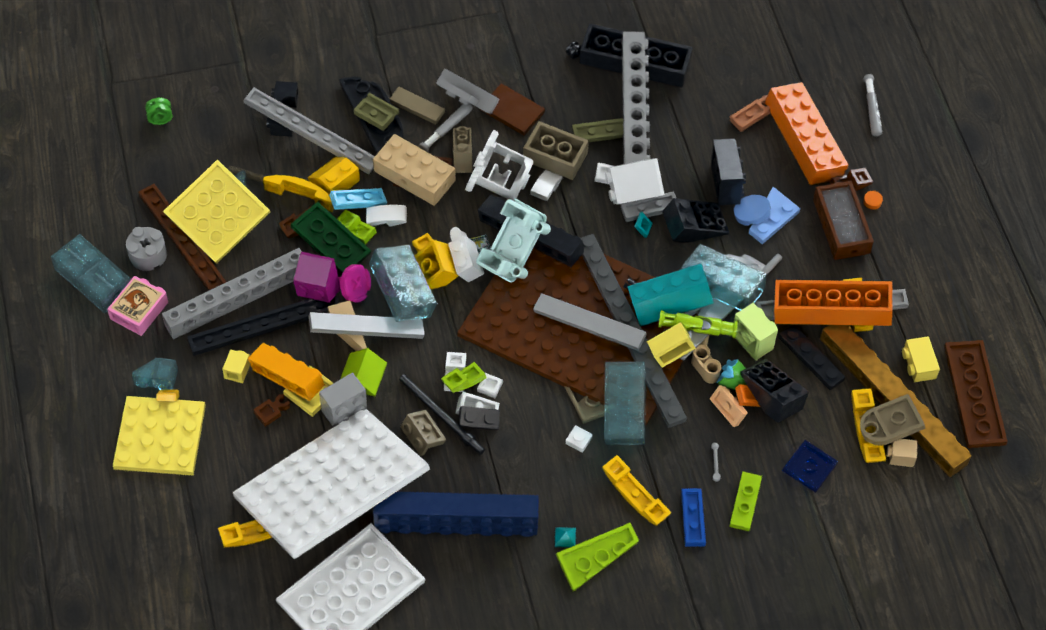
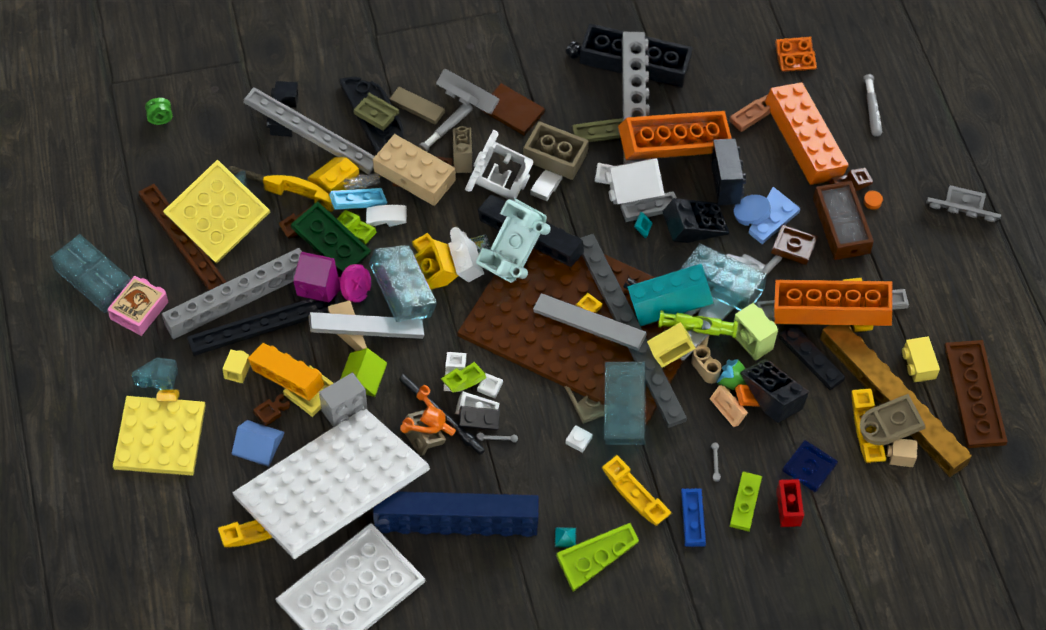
(146, 248): light grey brick -> none
(256, 442): none -> medium blue slope
(361, 181): none -> clear pin
(432, 417): none -> orange piece
(480, 437): none -> light grey hinge
(589, 303): none -> yellow tile
(672, 134): none -> orange brick
(790, 503): none -> red brick
(794, 244): none -> tile
(795, 54): none -> orange slope
(964, 201): none -> light grey bracket

